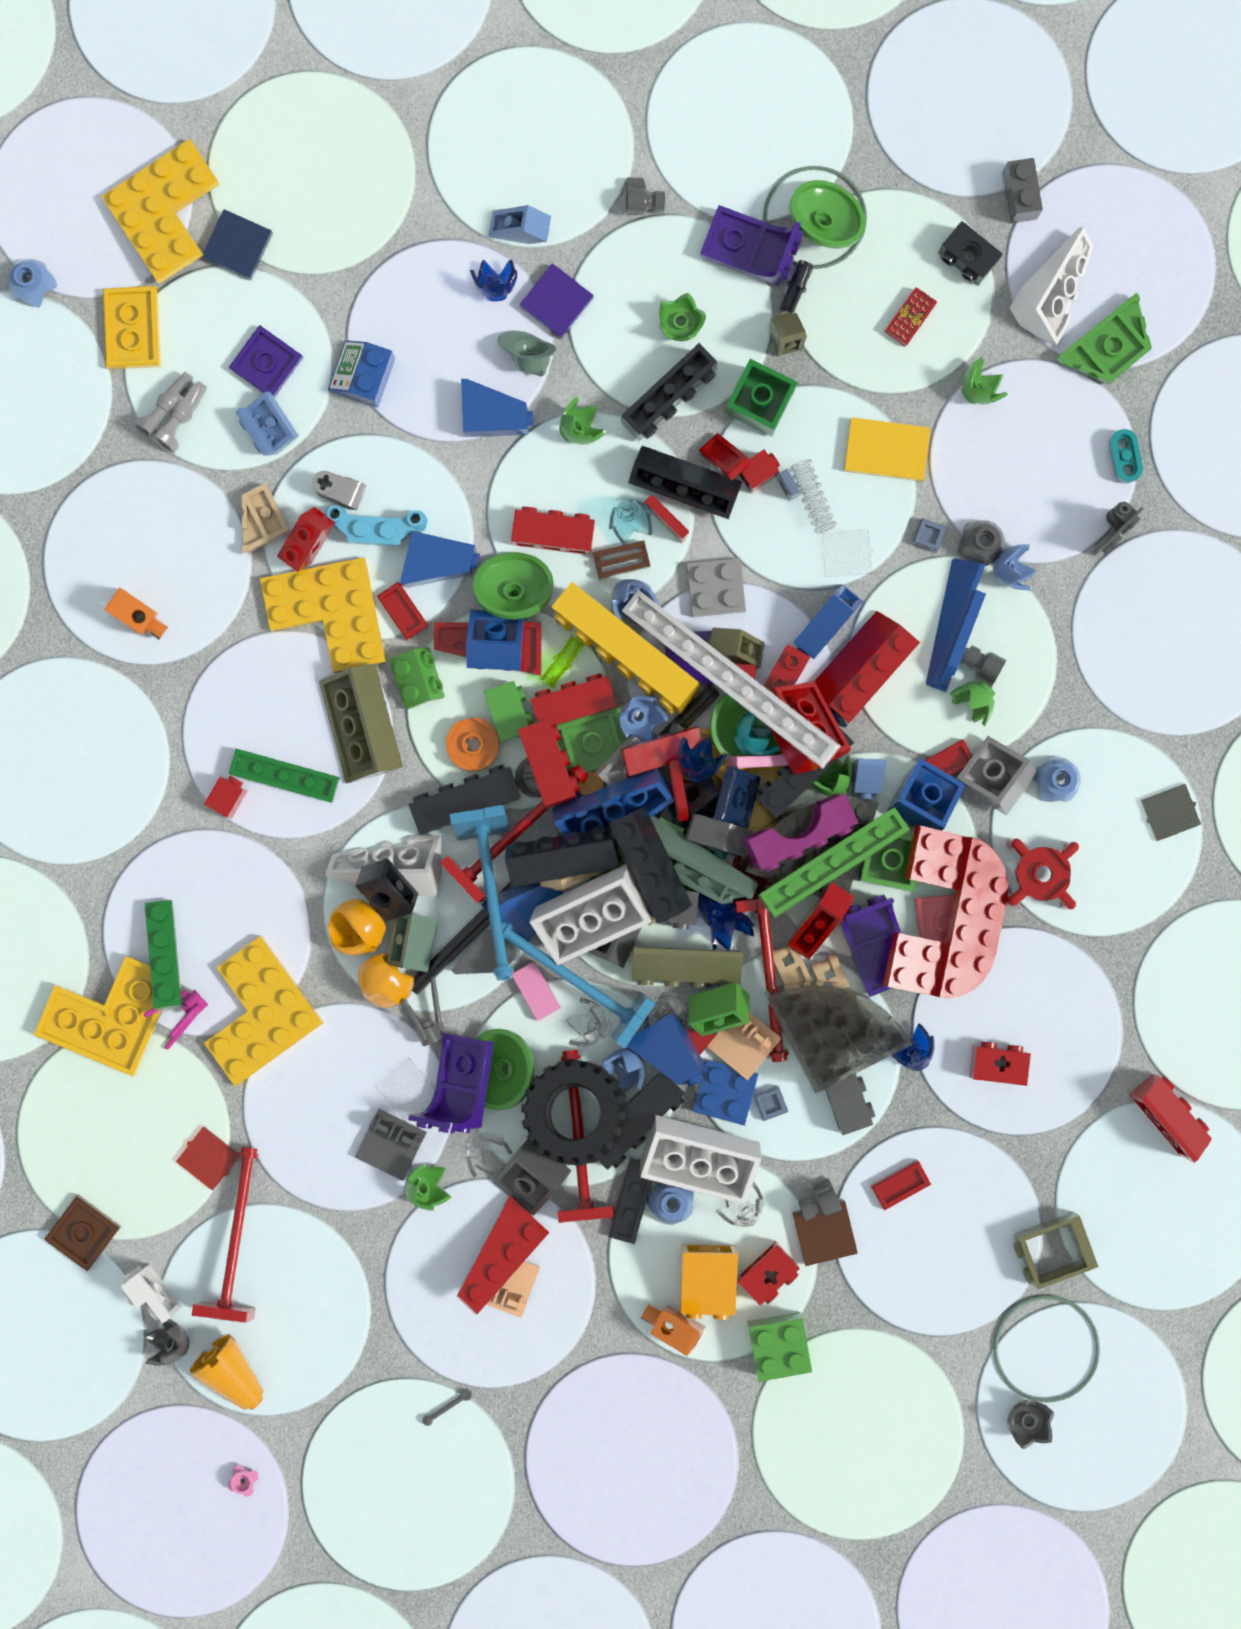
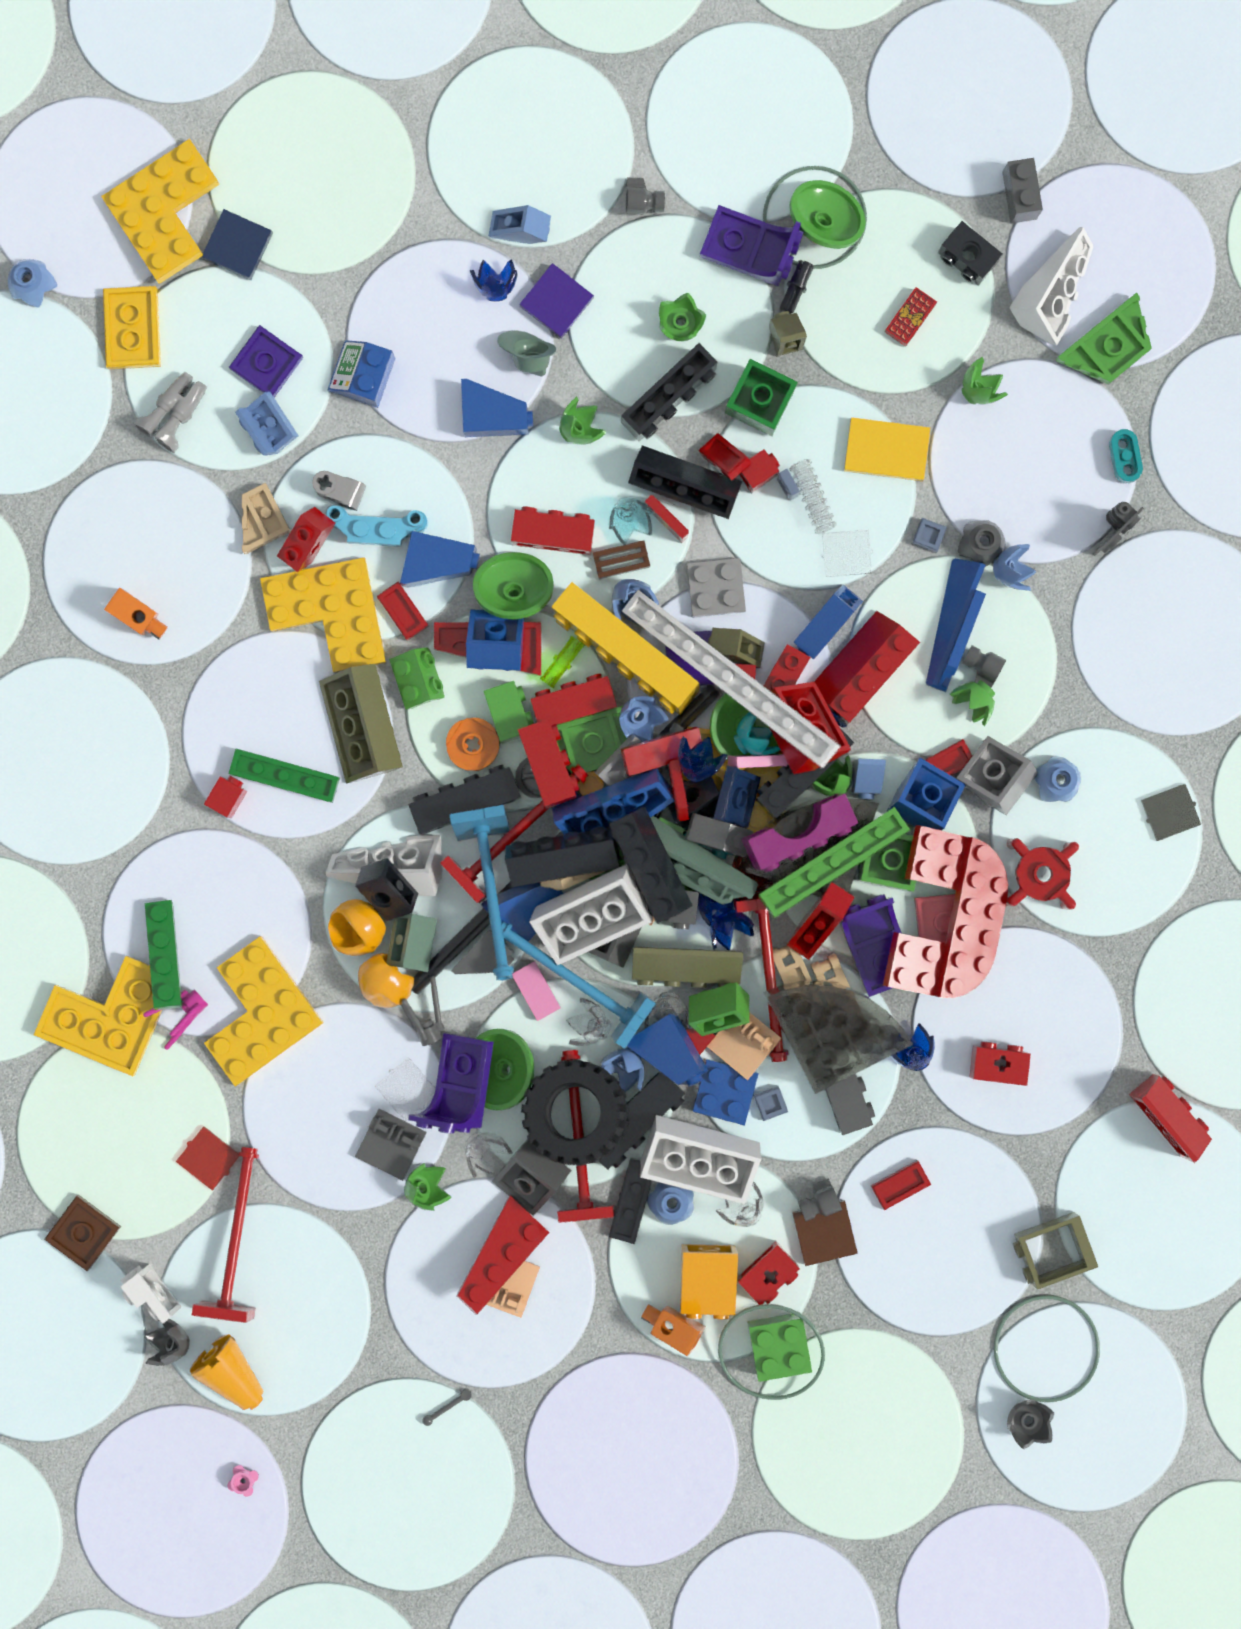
(774, 1307): none -> sand green piece

